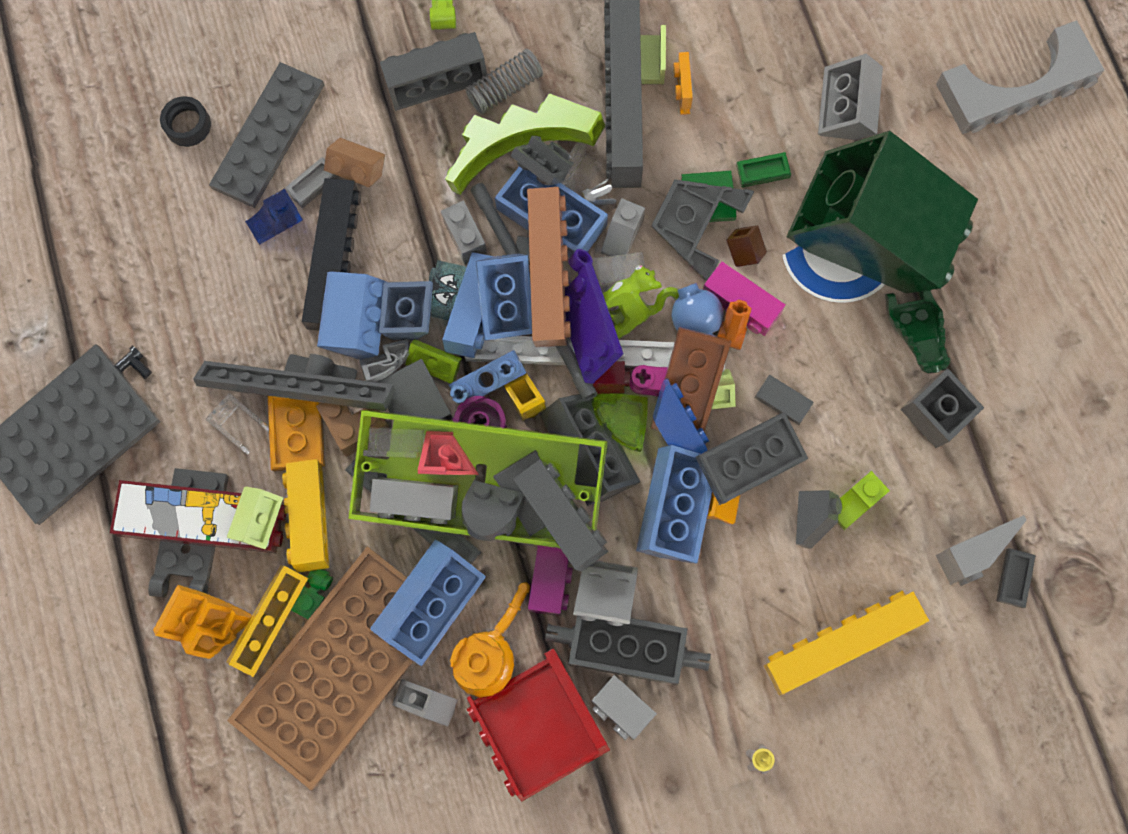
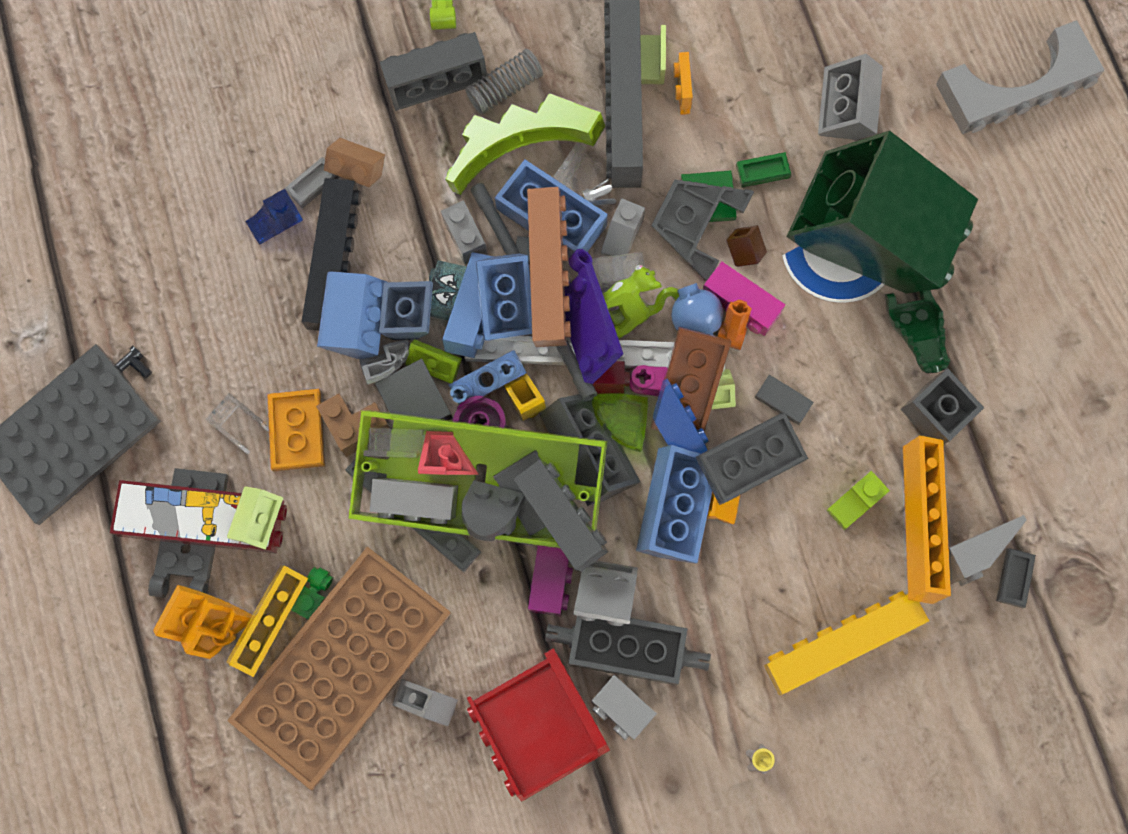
(180, 105): black tyre -> none
(267, 135): dark grey plate -> none
(295, 385): dark grey plate -> none
(306, 516): yellow brick -> none
(318, 365): dark grey piece -> none
(428, 602): medium blue slope -> none
(485, 660): light orange piece -> none
(547, 162): dark grey slope -> none
(816, 516): dark grey slope -> none
(926, 520): none -> light orange brick

